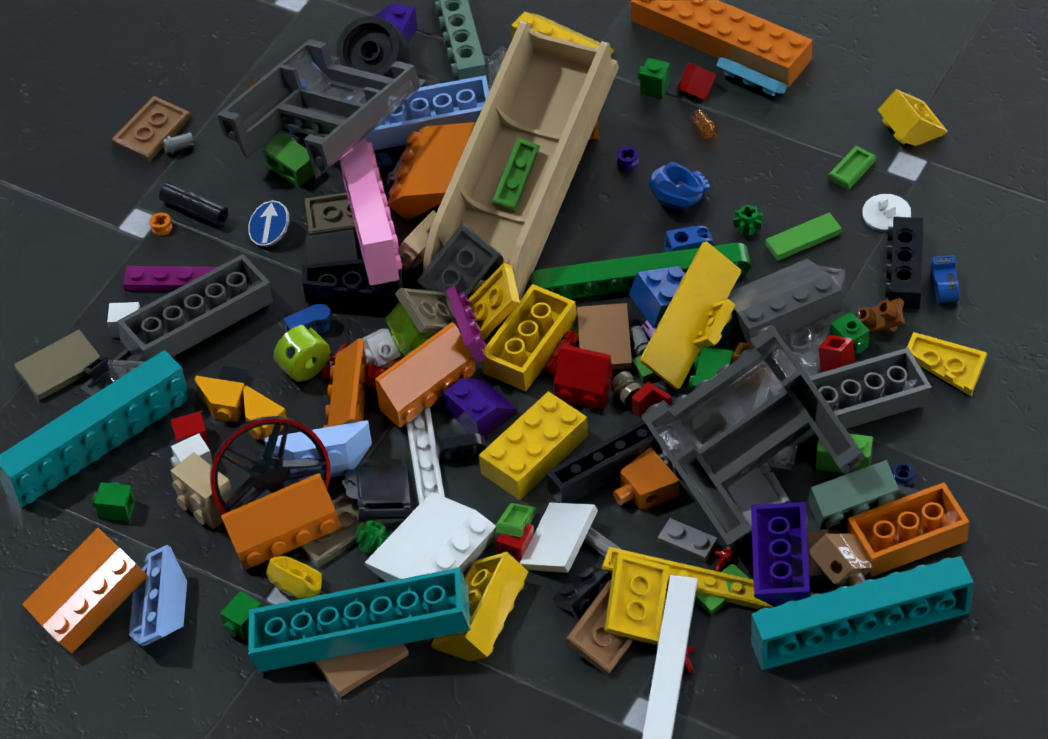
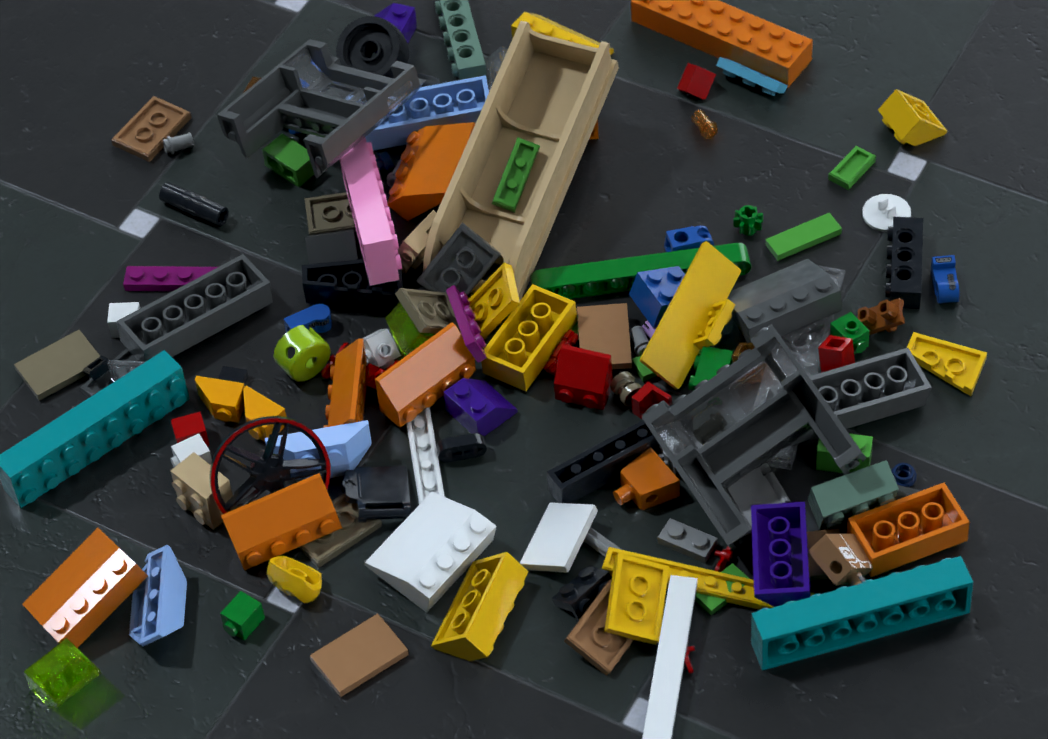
(60, 674): none -> clear neon green slope
(114, 501): green brick -> none
(163, 229): orange bush -> none
(269, 223): blue piece -> none
(359, 620): teal brick -> none
(371, 536): green gear -> none
(515, 519): bright green tile -> none
(515, 545): red panel -> none
(533, 445): yellow brick -> none
(627, 152): dark purple bush -> none
(654, 78): green brick -> none
(672, 195): blue helmet -> none

